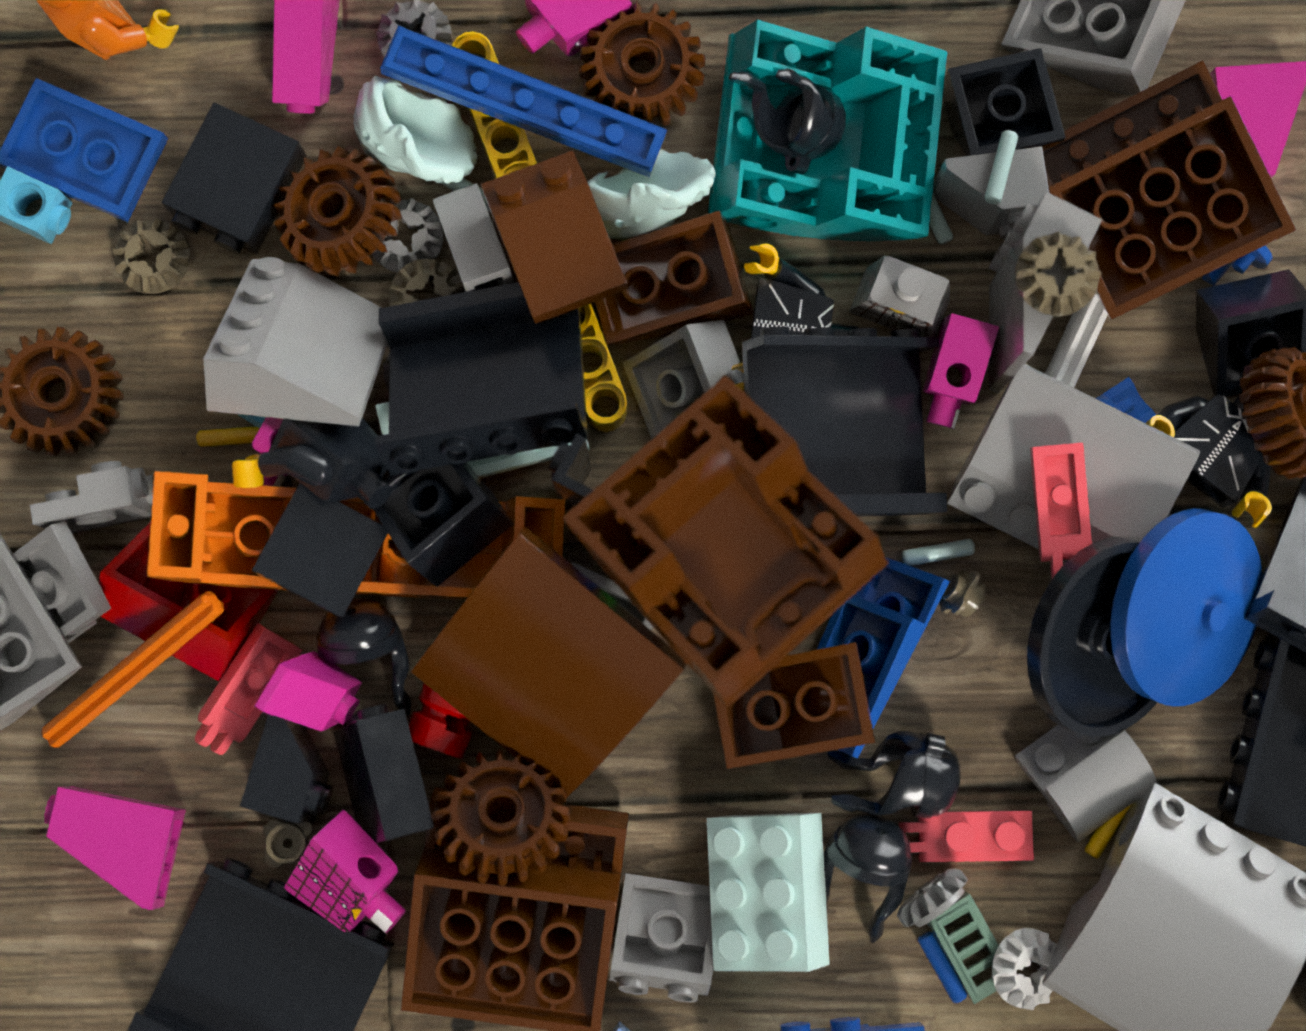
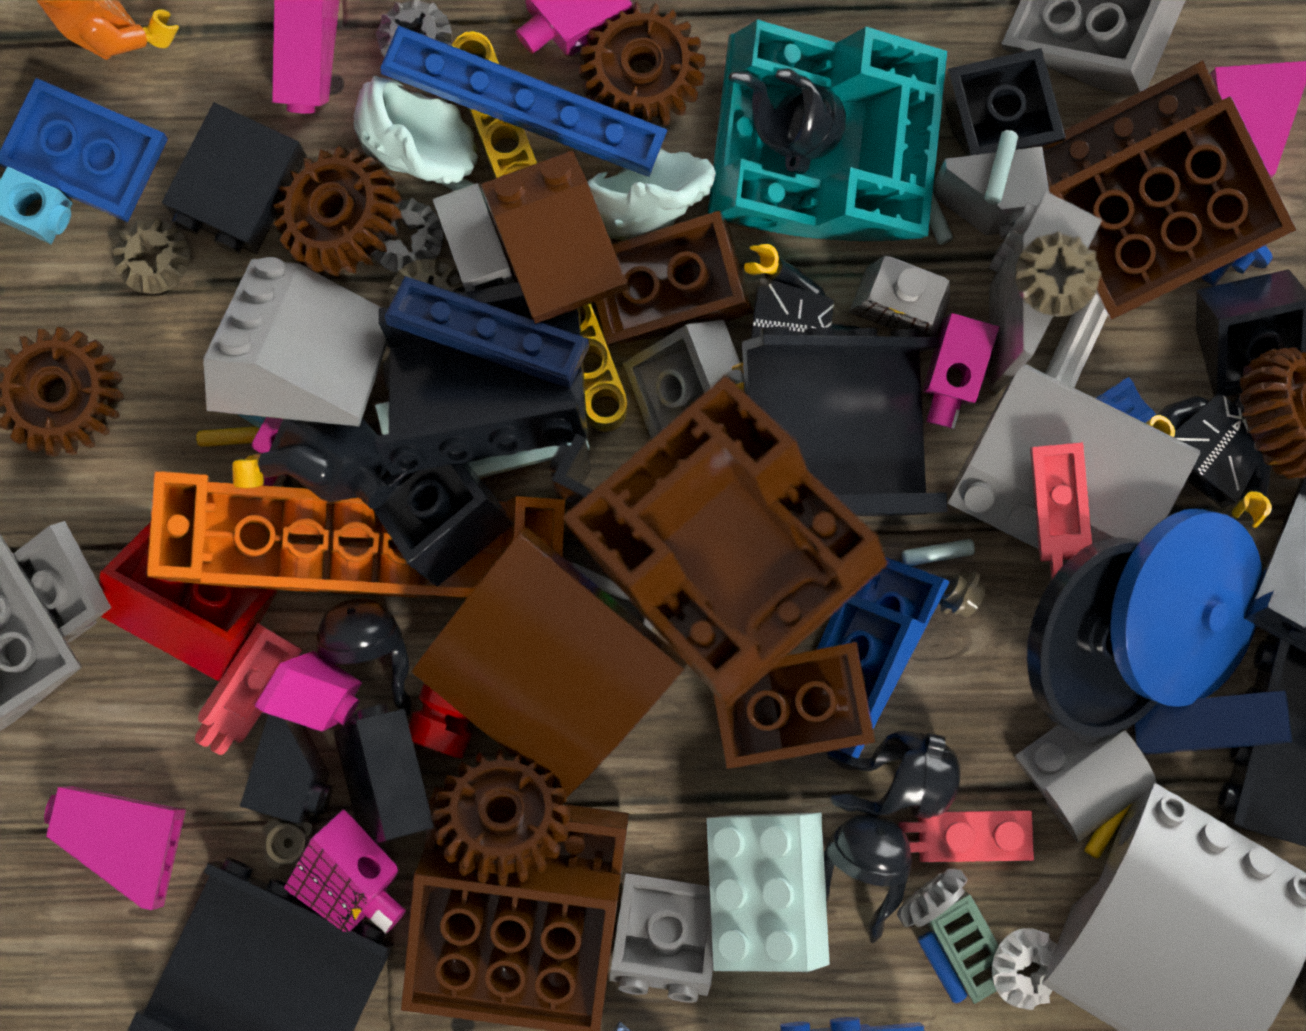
(105, 498): light grey plate -> none
(133, 669): orange axle -> none
(320, 551): black tile -> none
(487, 332): none -> dark blue tile
(1216, 724): none -> dark blue tile

